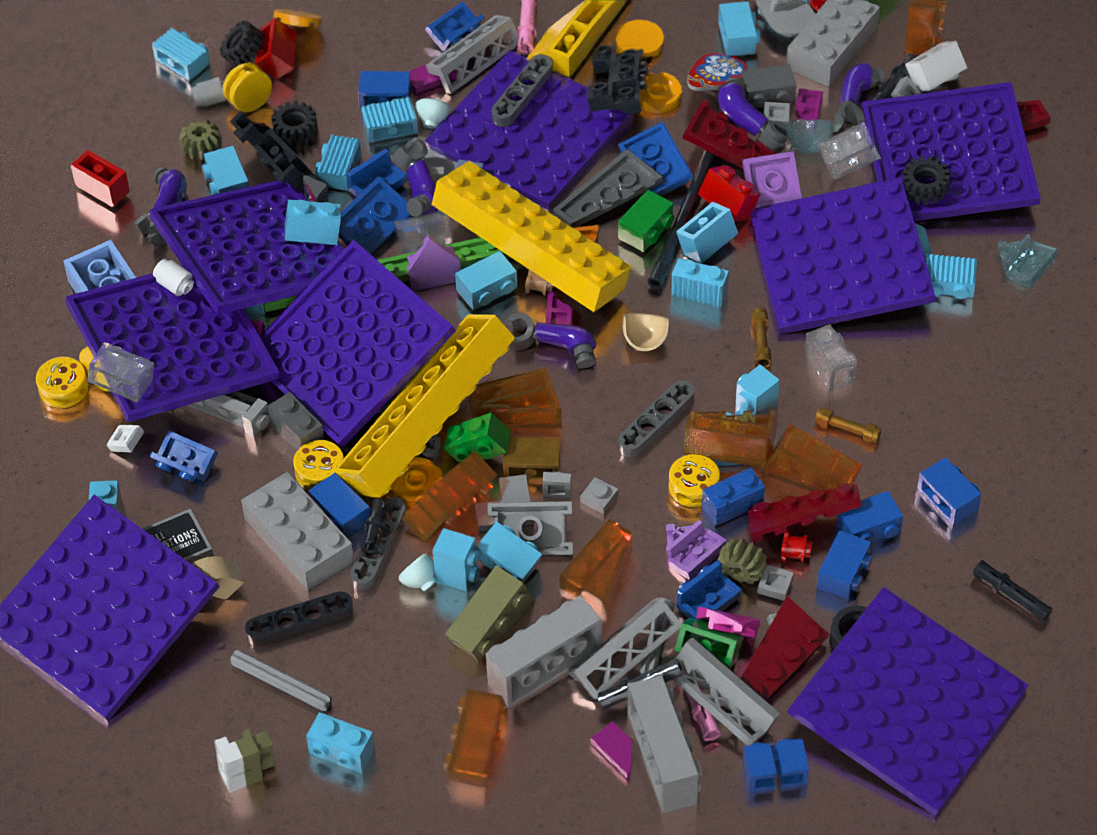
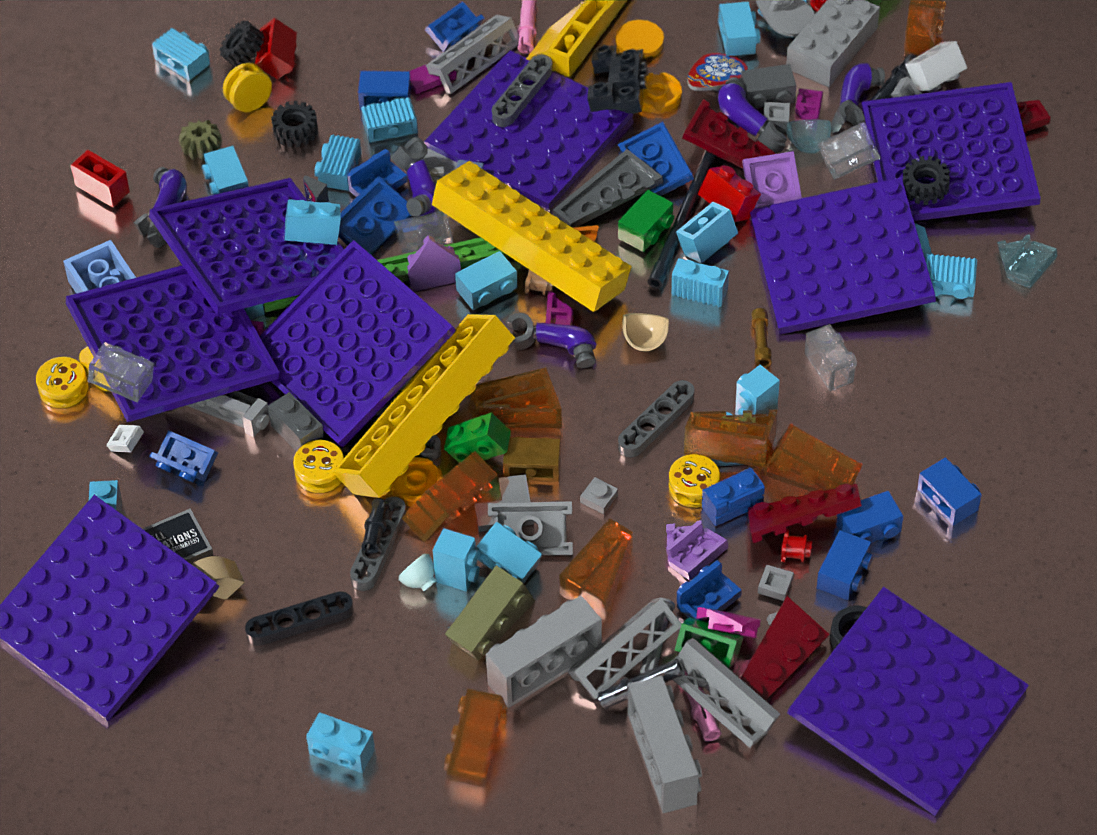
(173, 277): white brick -> none
(208, 92): light grey brick -> none
(244, 759): hips -> none
(273, 151): black bracket -> none
(281, 680): light grey axle -> none
(297, 18): light orange tile -> none
(297, 531): light grey brick -> none
(340, 504): blue brick -> none
(432, 112): light aqua brick -> none
(557, 485): light grey plate -> none
(615, 747): magenta tile -> none
(742, 561): olive gear -> none
(790, 762): blue piece -> none
(870, 433): pearl gold bar -> none
(1004, 585): black pin -> none

